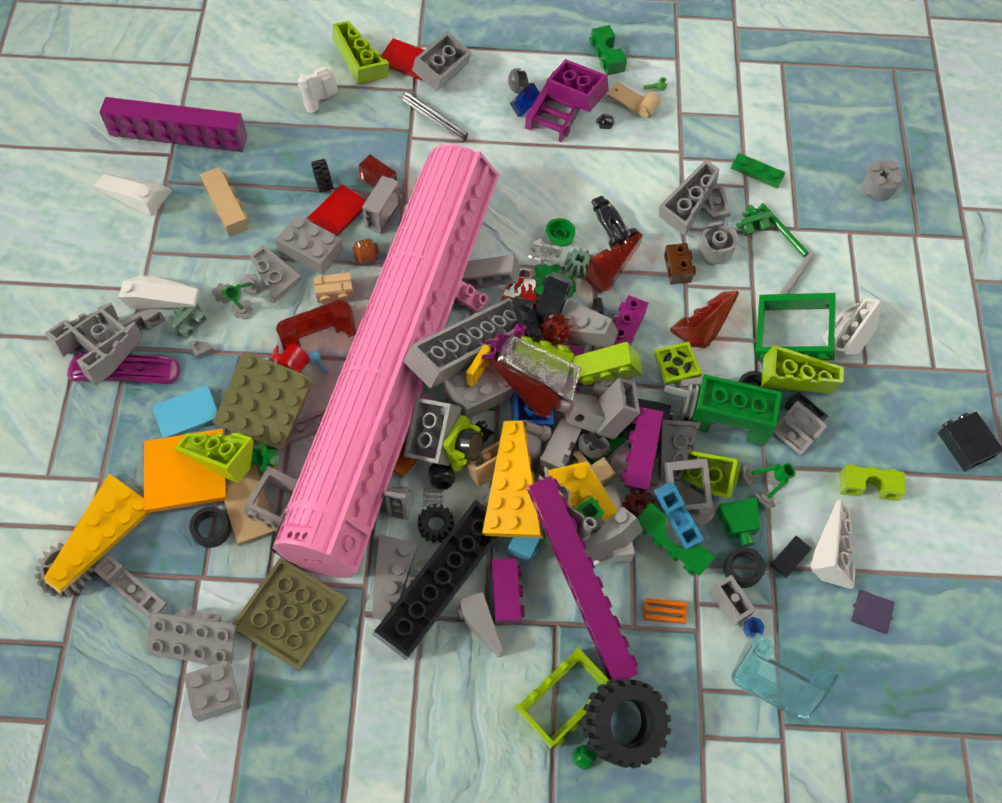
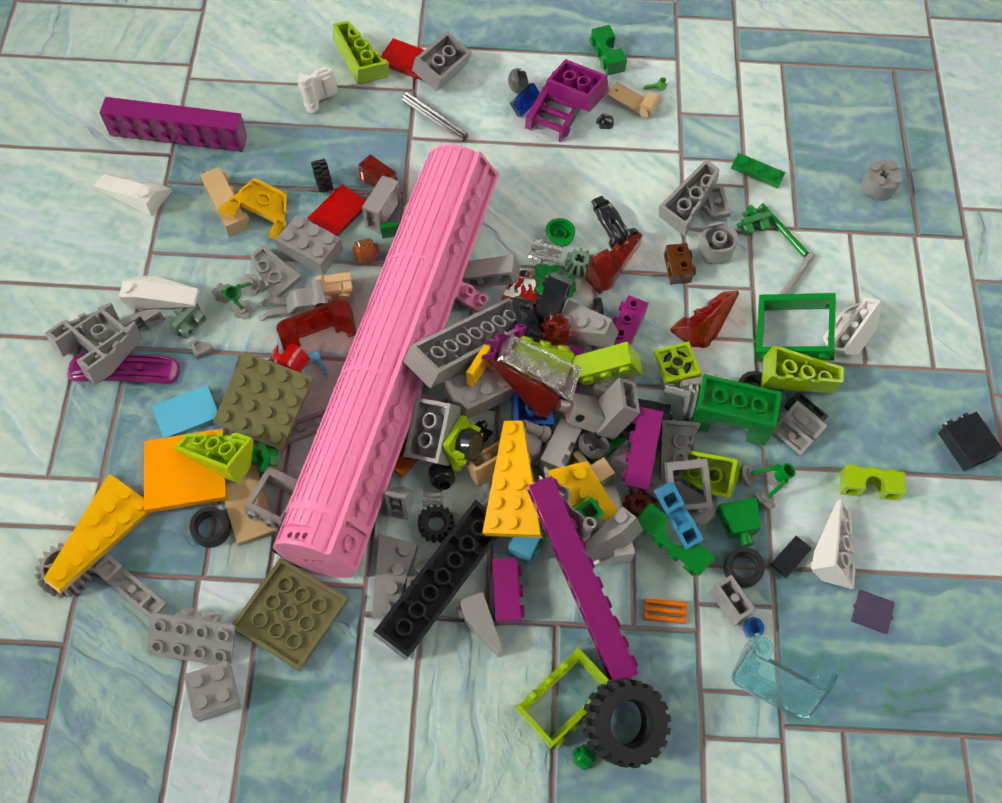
(261, 200): none -> yellow wing
(297, 298): none -> light grey flag
(389, 229): none -> green tile

